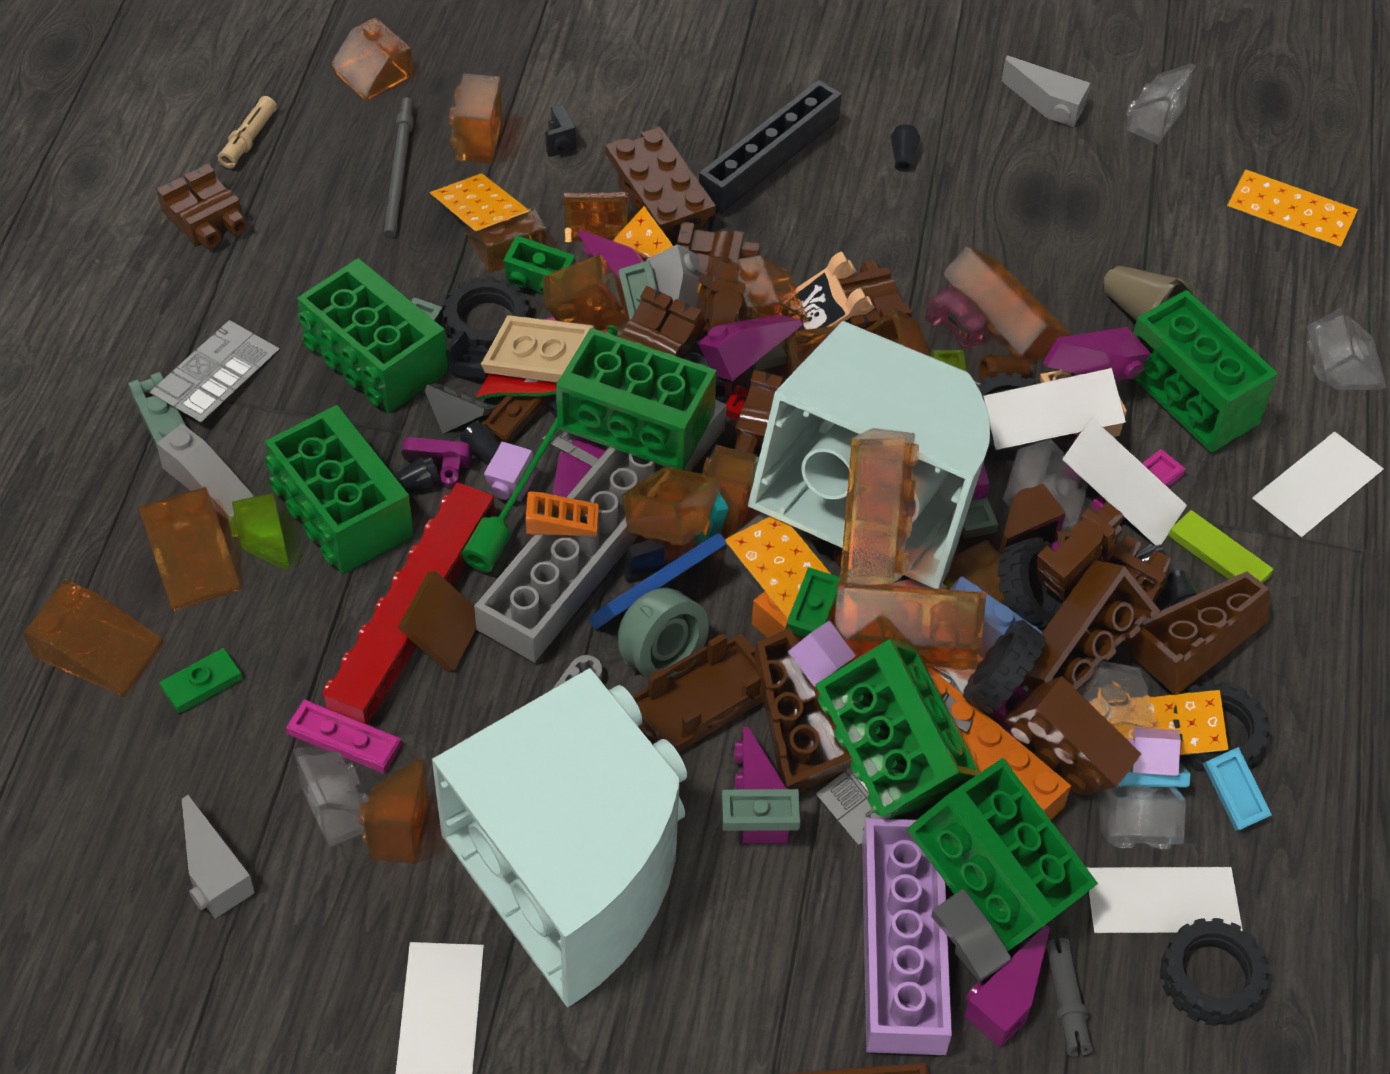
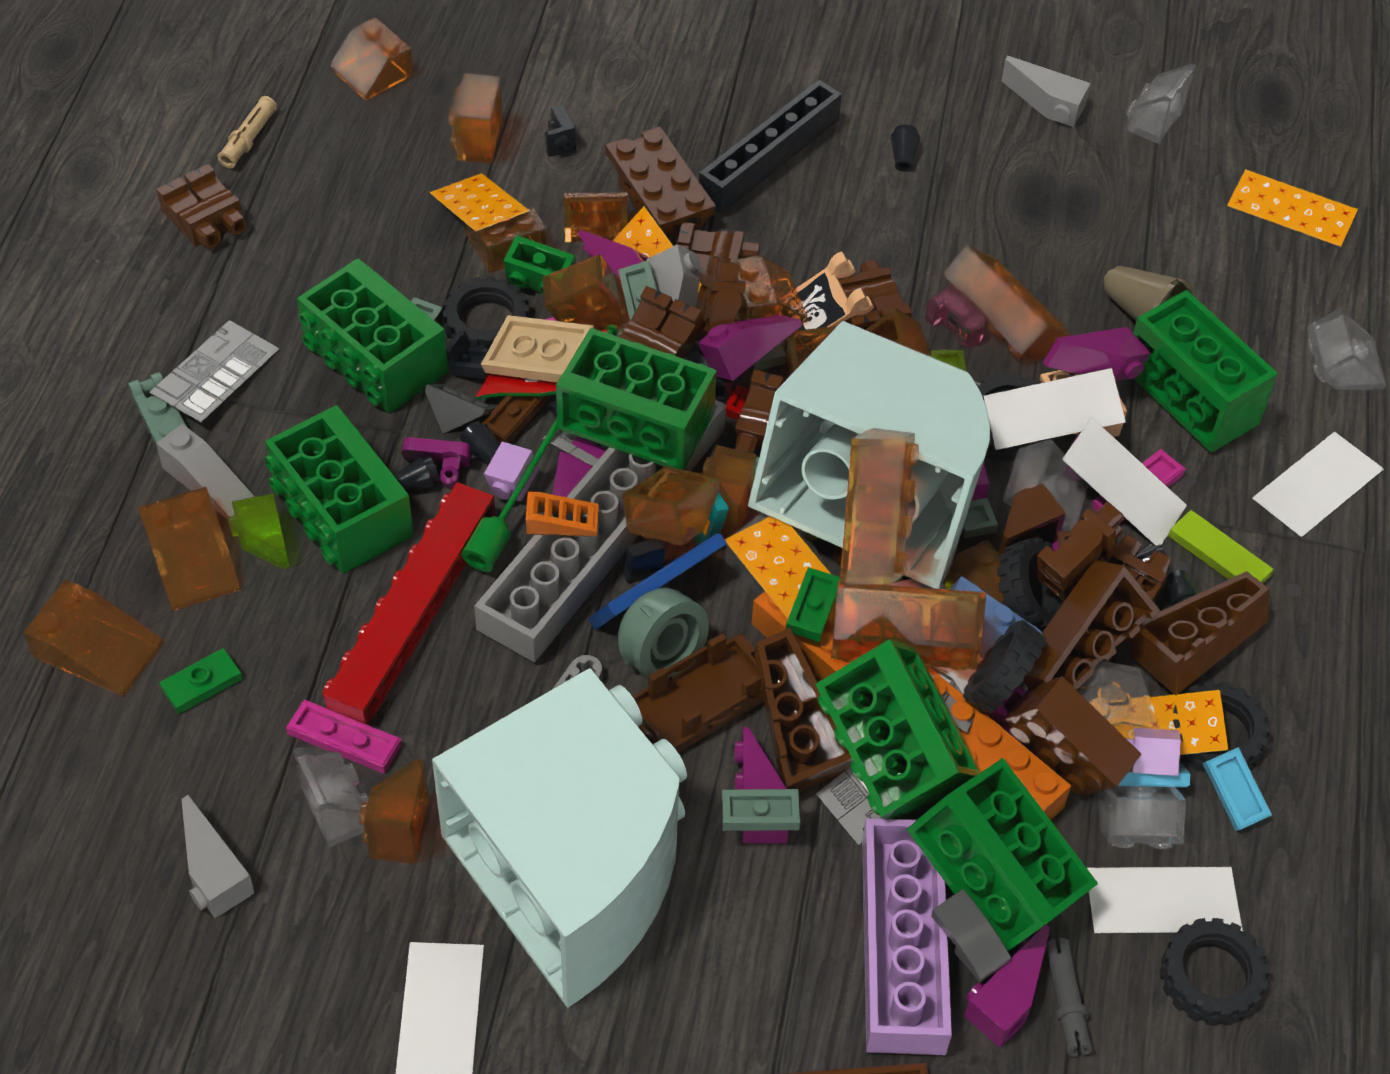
(403, 125): dark grey bar -> none
(439, 621): reddish brown tile -> none
(821, 653): lavender brick -> none
(1000, 364): reddish brown cone -> none

